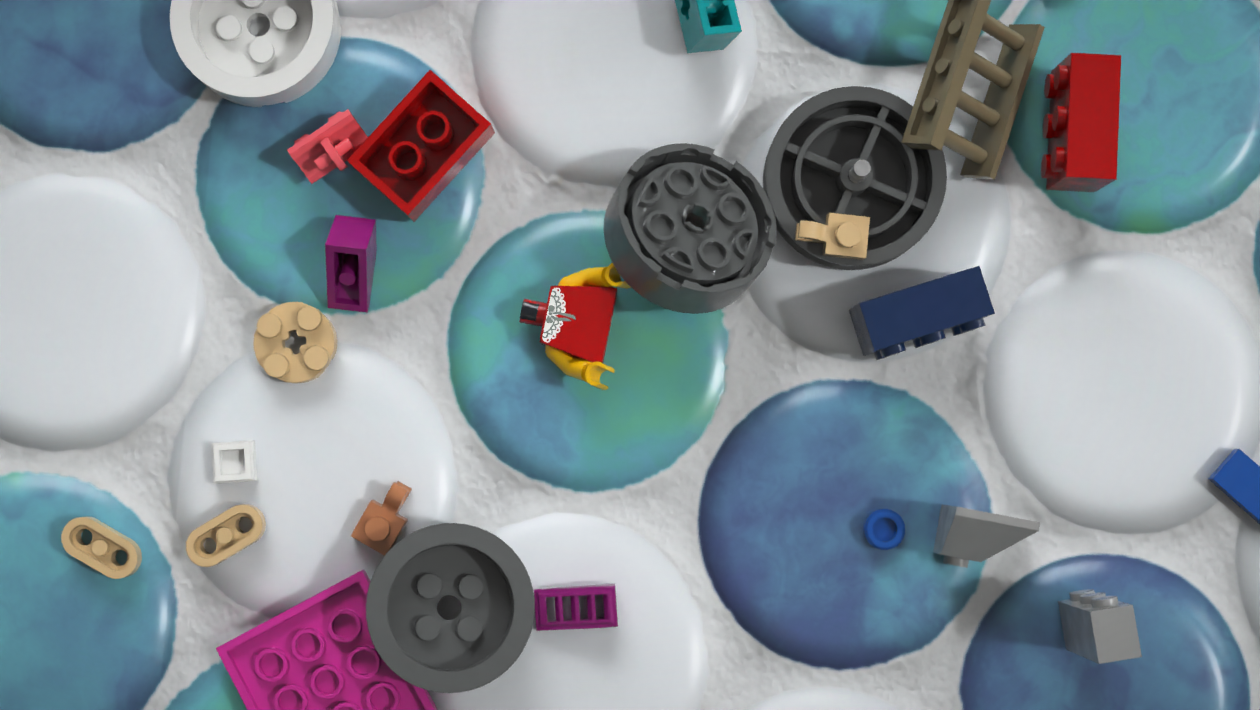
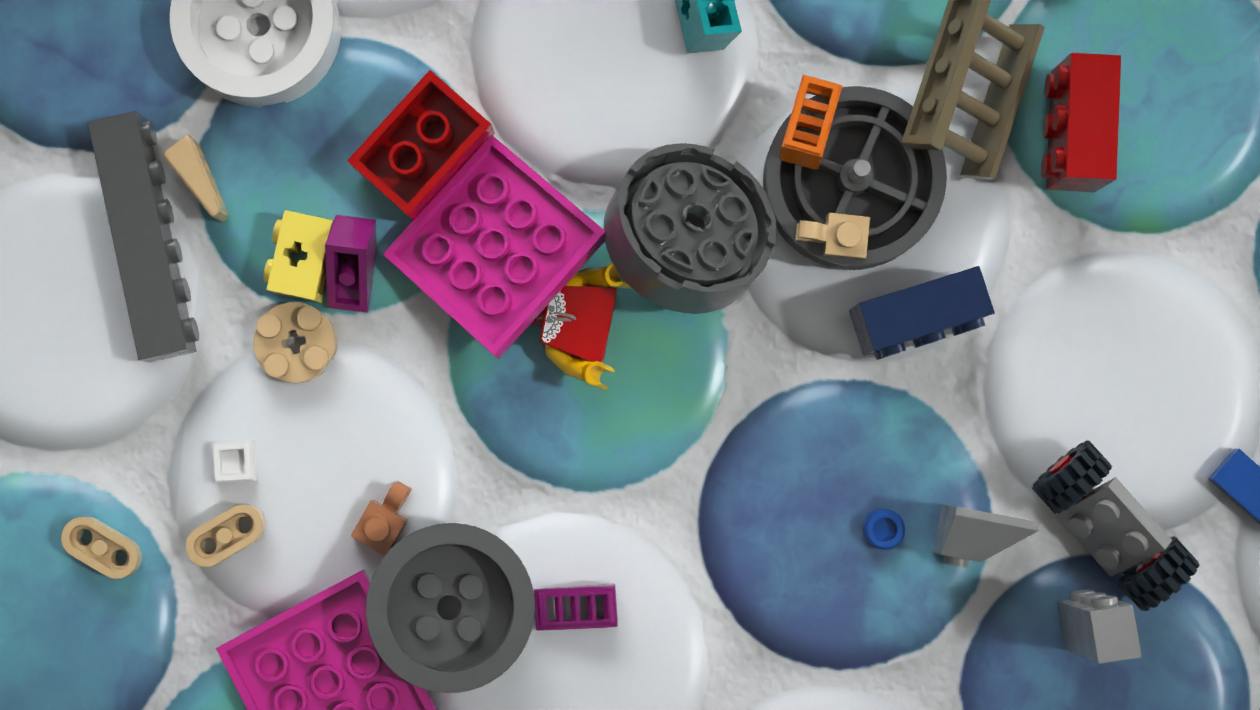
(143, 236): none -> dark grey brick
(193, 169): none -> tan slope
(307, 277): none -> light yellow brick
(328, 146): coral hips -> none
(495, 246): none -> dark pink plate
(803, 147): none -> orange slope
(1115, 527): none -> plate

